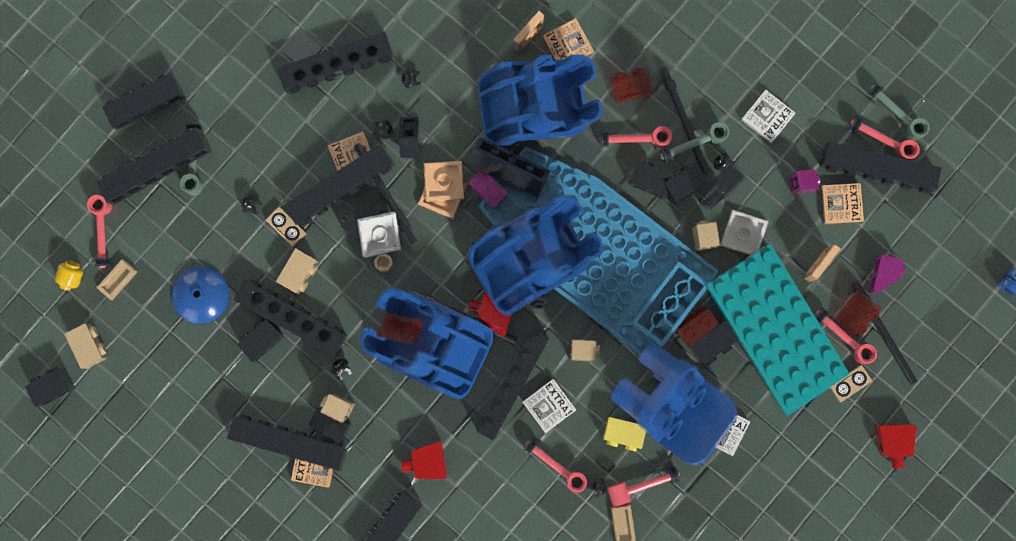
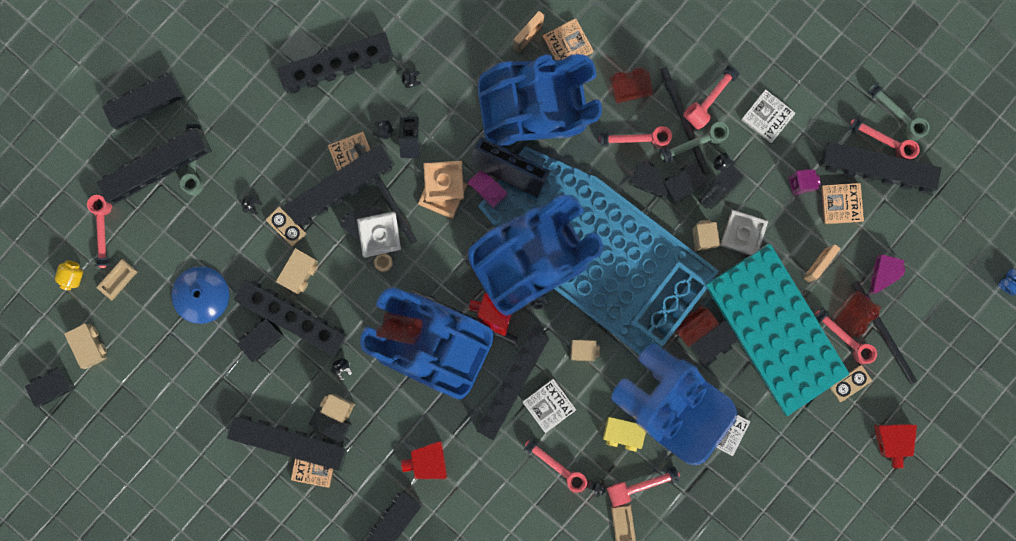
(696, 113): none -> coral piece

